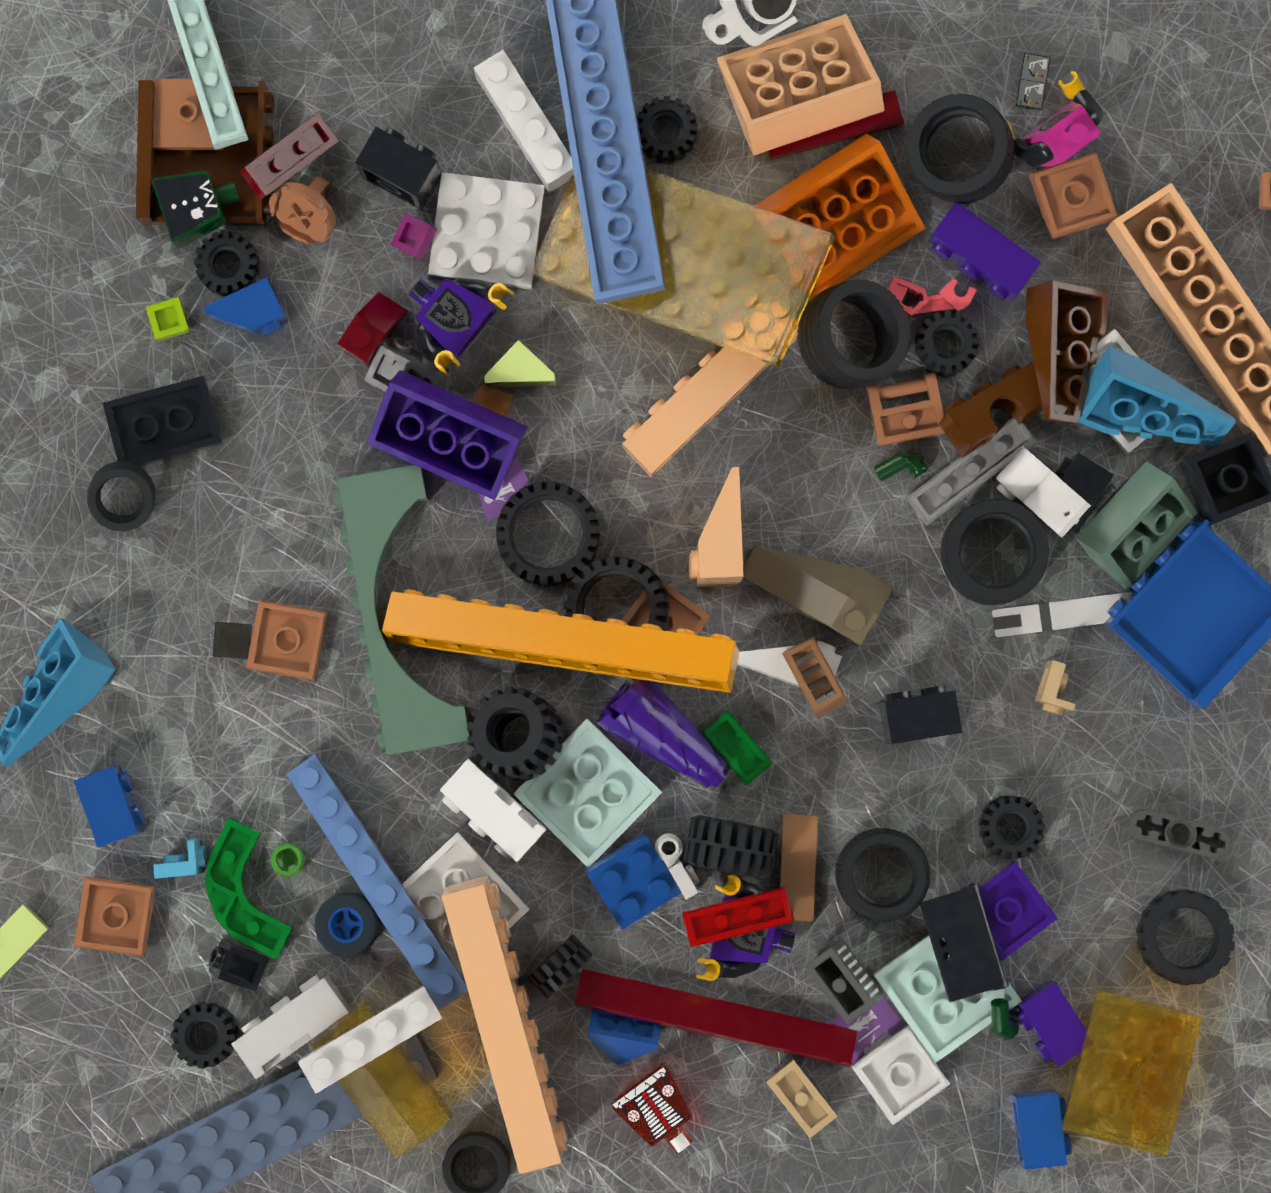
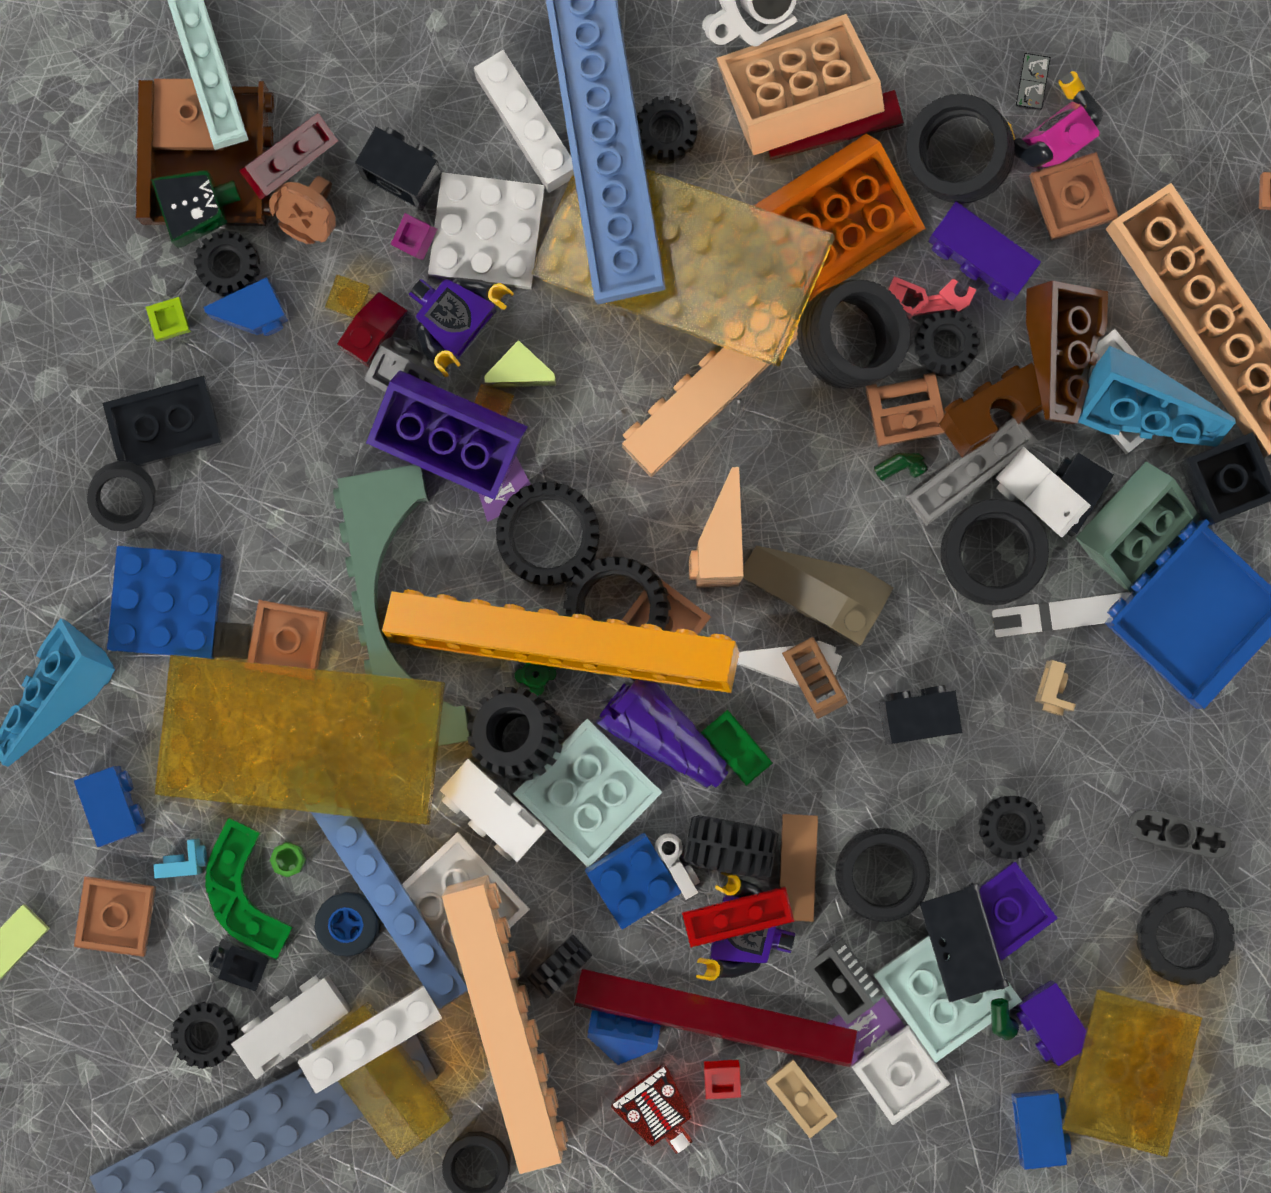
(164, 602): none -> blue plate
(300, 739): none -> clear yellow plate
(347, 296): none -> clear yellow plate
(535, 684): none -> green plate
(722, 1079): none -> red plate

